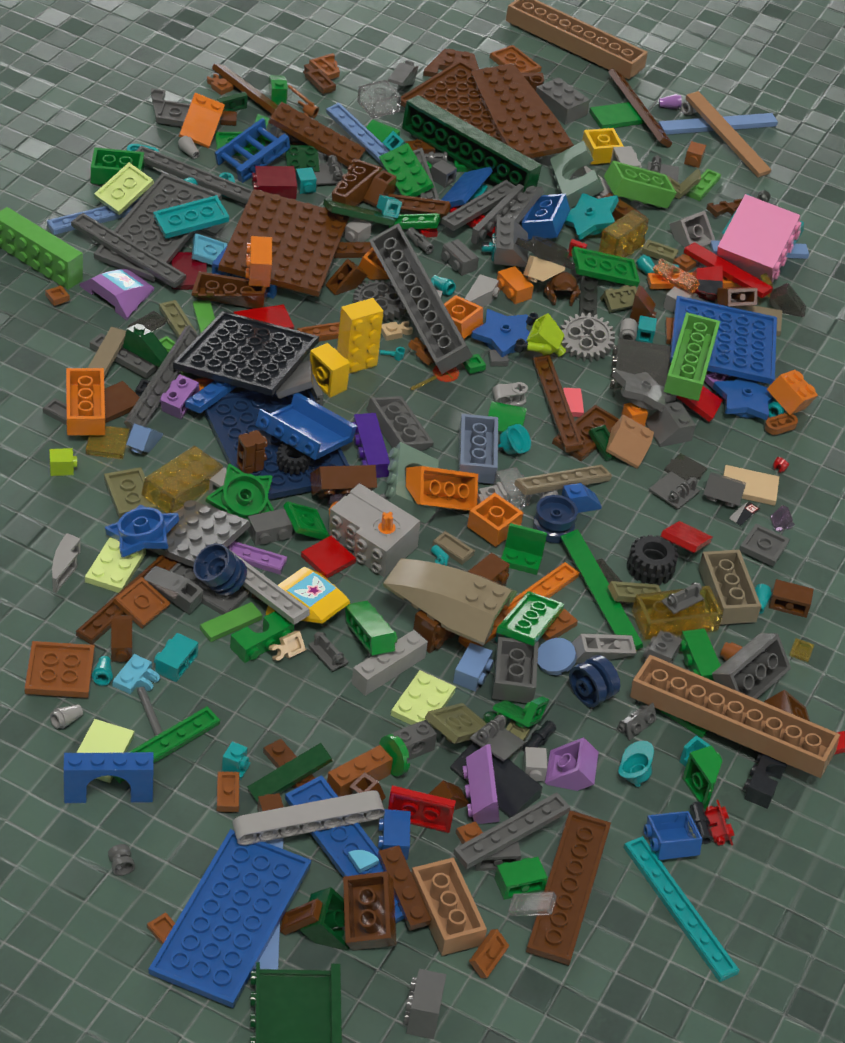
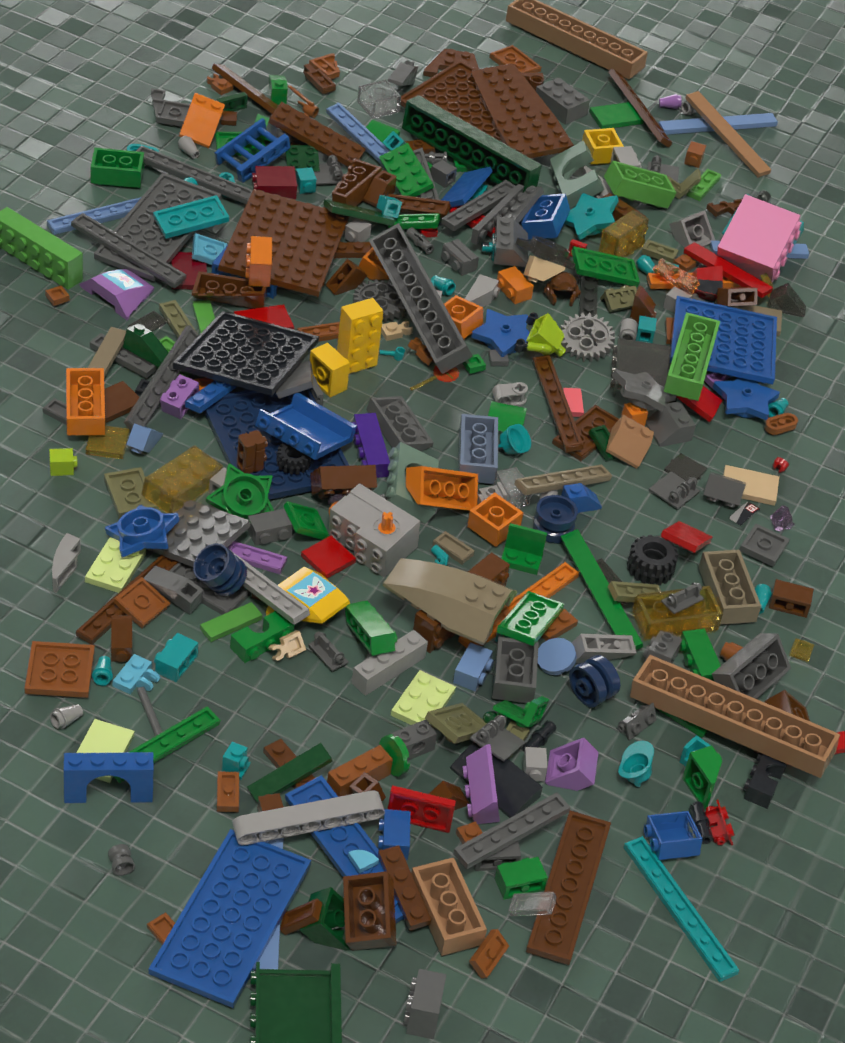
(124, 188): yellowish green plate -> none
(792, 392): orange brick -> none

